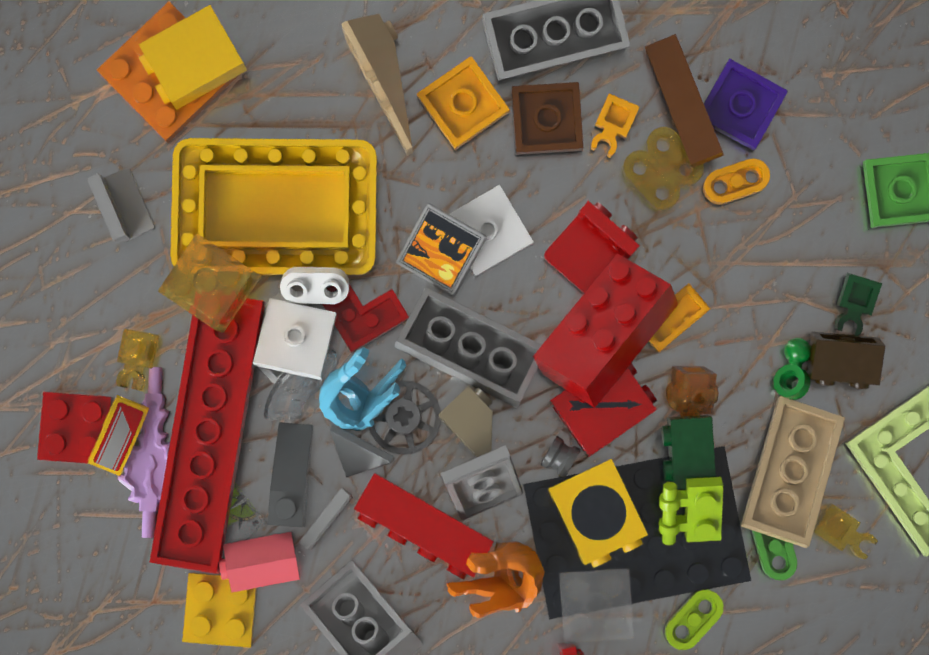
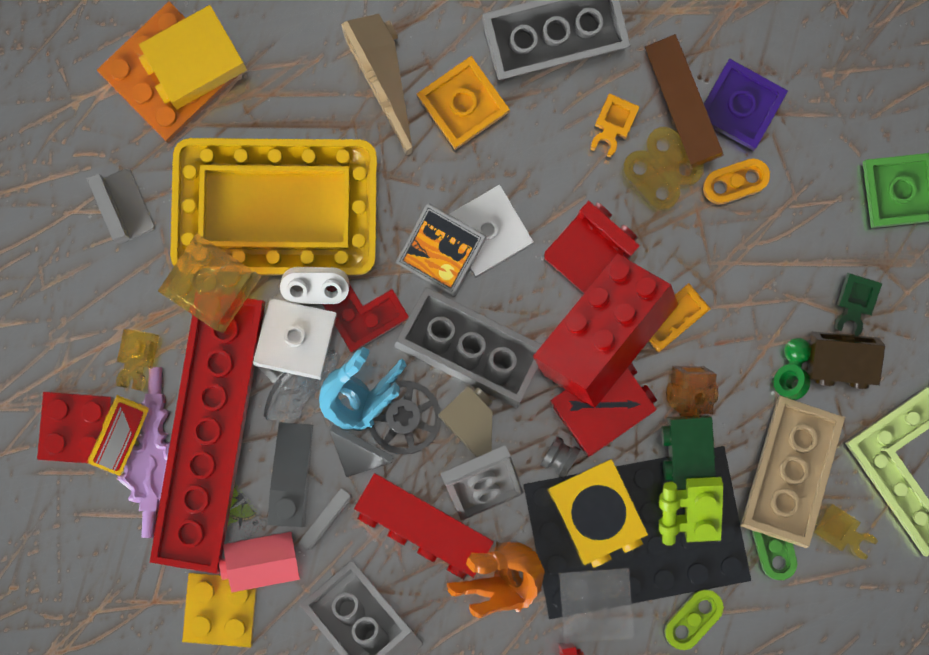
(547, 118): reddish brown plate -> none

